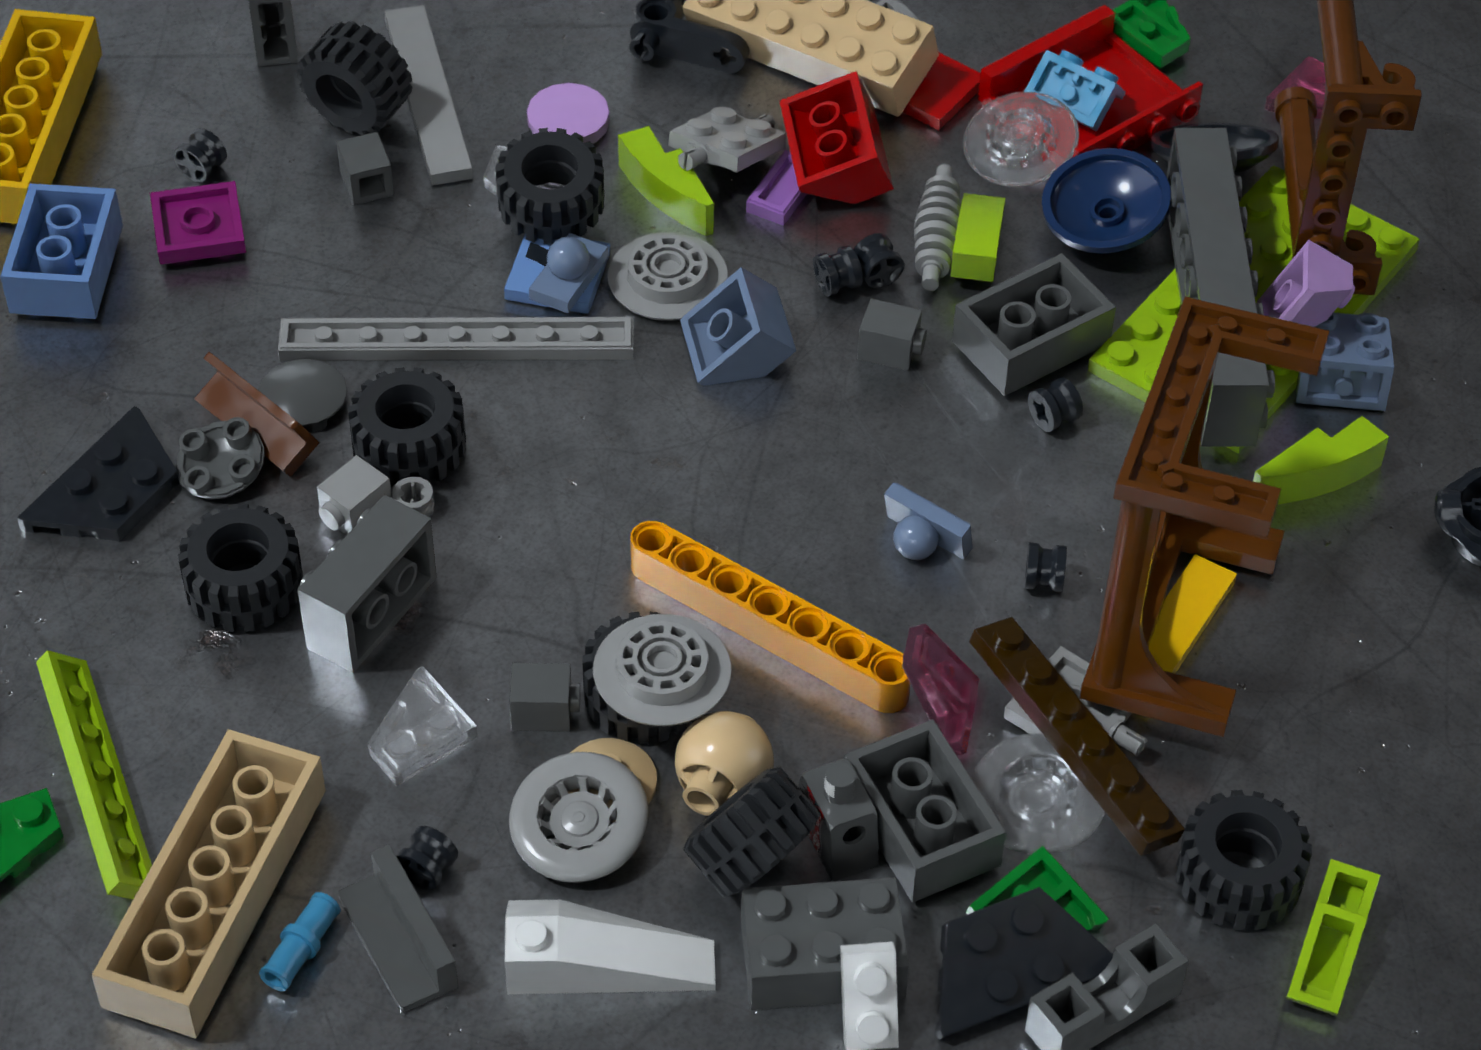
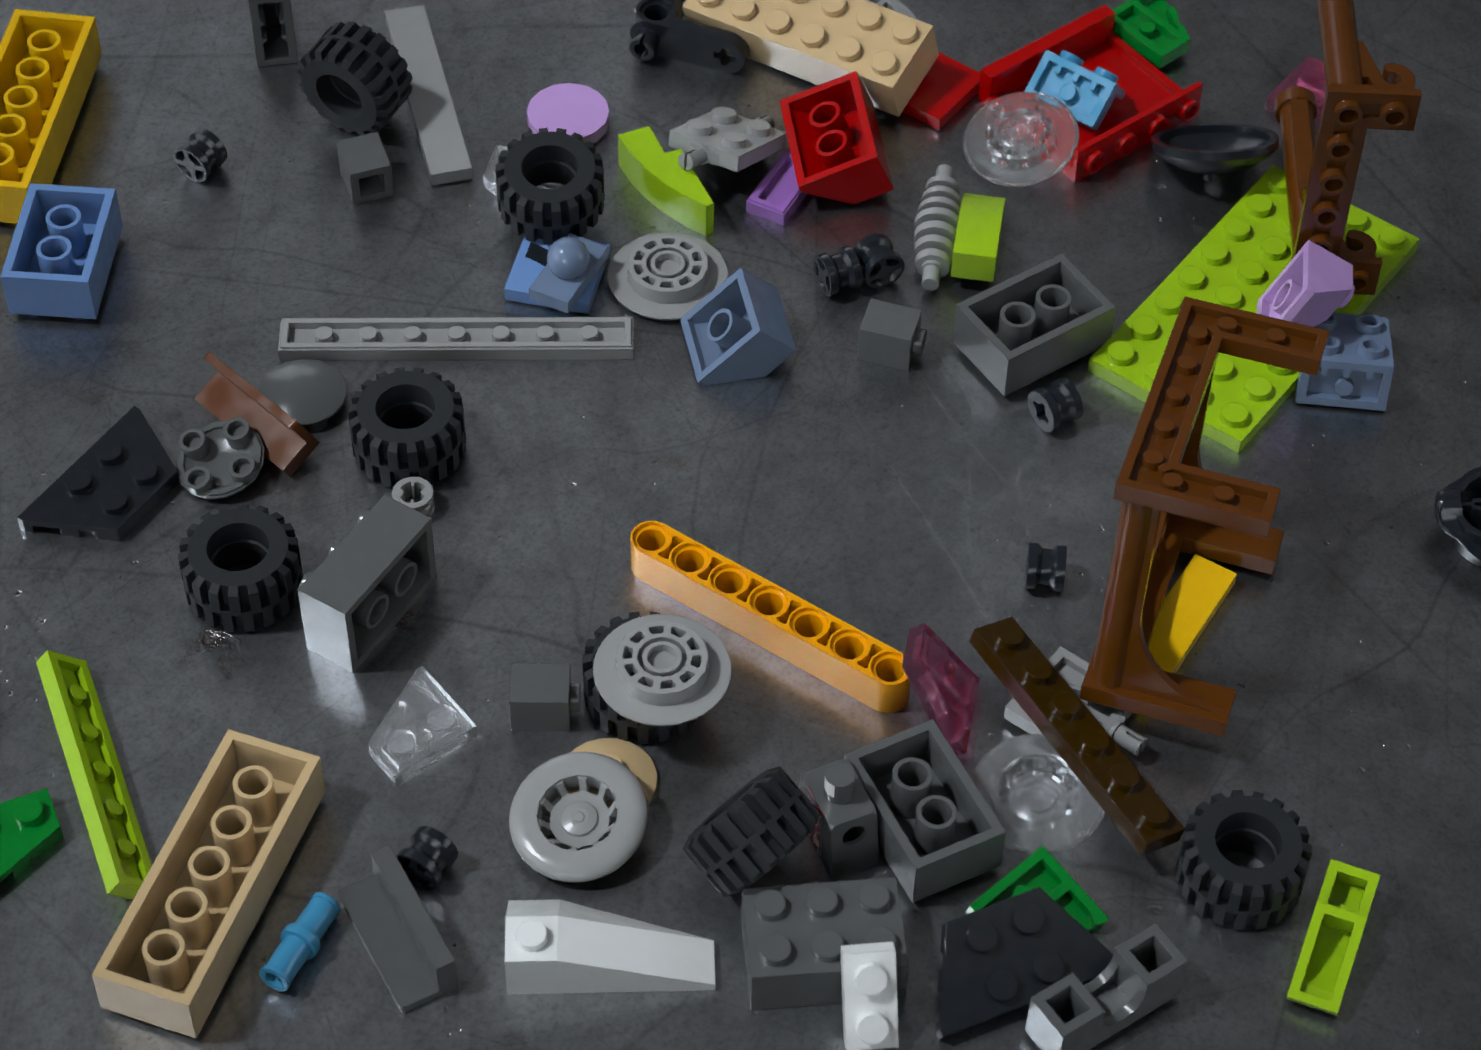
(197, 222): magenta plate -> none
(350, 493): light grey brick -> none
(719, 758): tan brick -> none
(925, 525): sand blue tile -> none
(1106, 200): dark blue dish -> none
(1214, 268): dark grey brick -> none
(1325, 463): lime slope -> none

